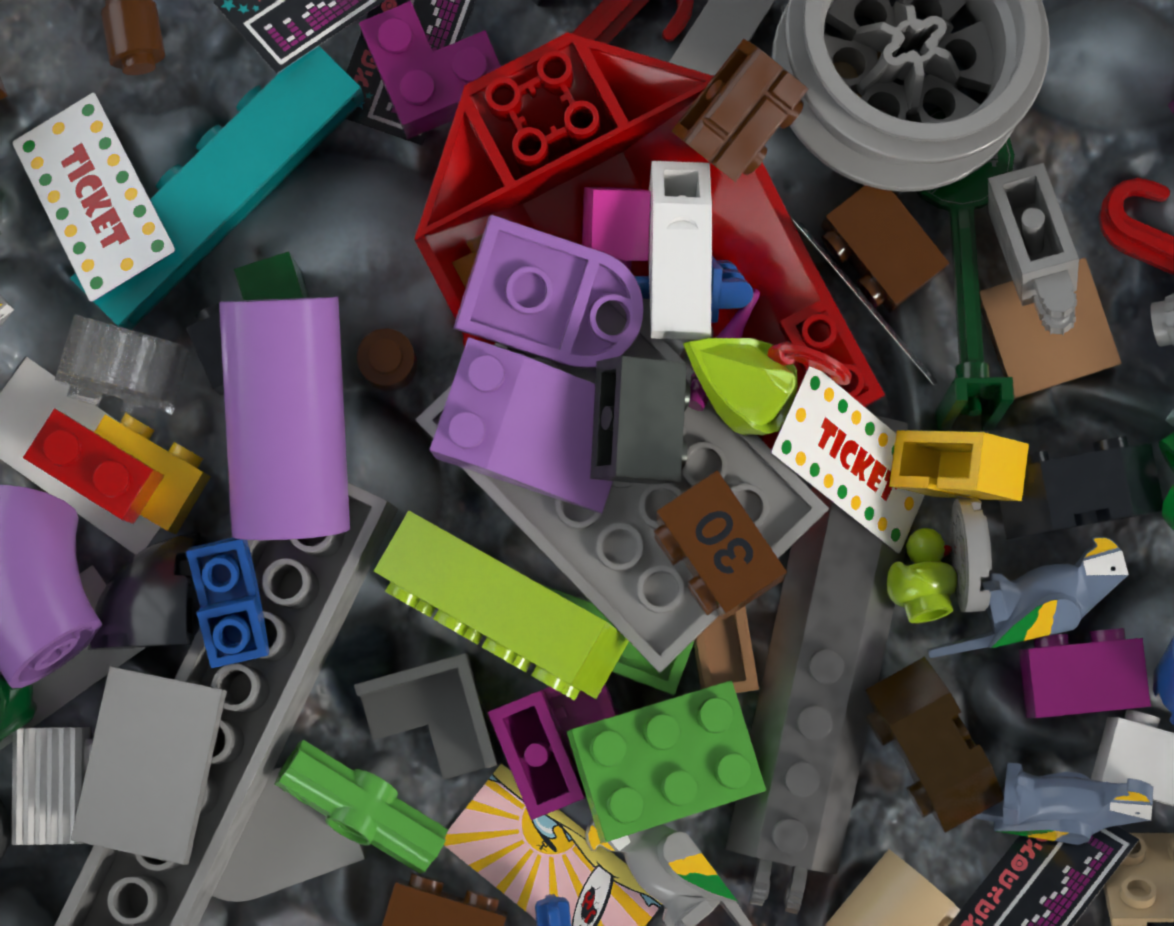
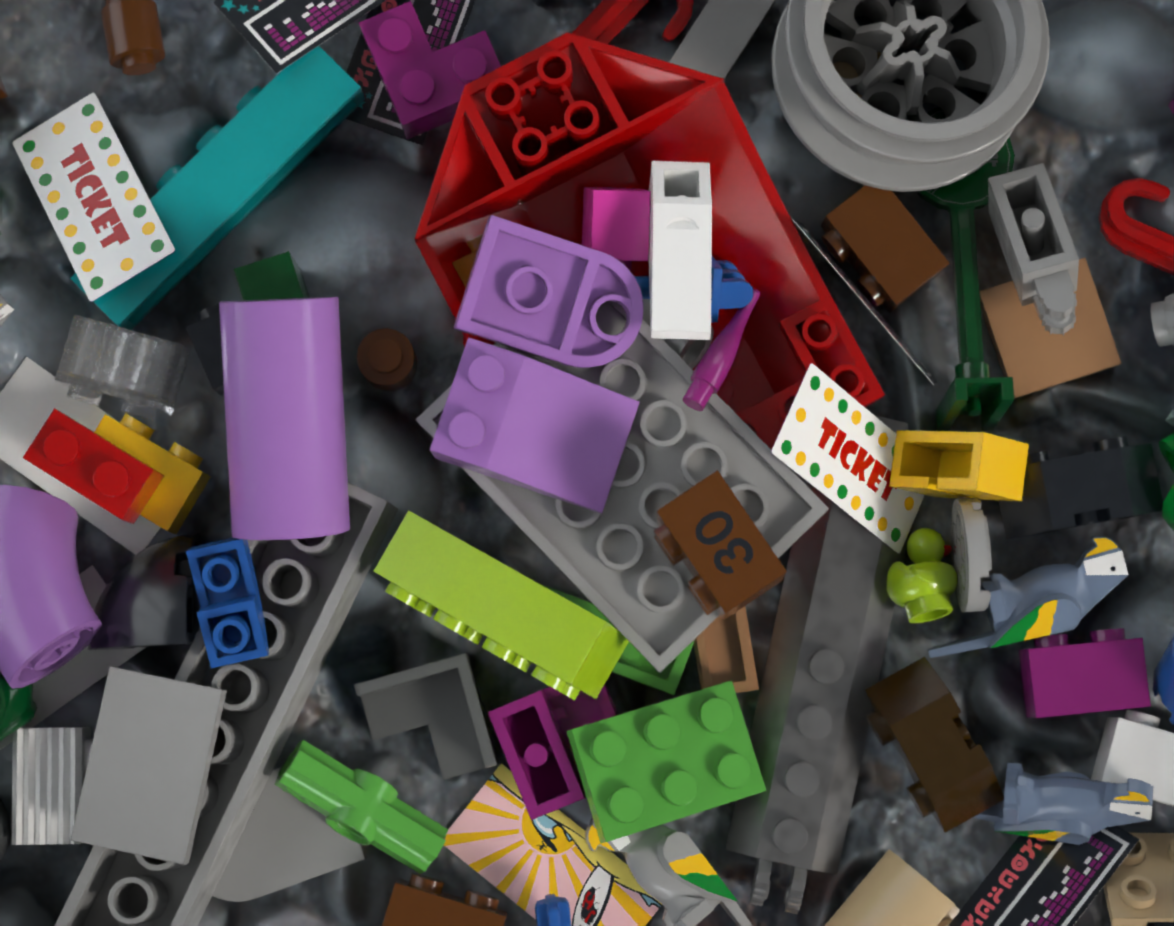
(639, 420): pearl dark grey brick -> none
(741, 111): reddish brown brick -> none
(755, 380): lime piece -> none

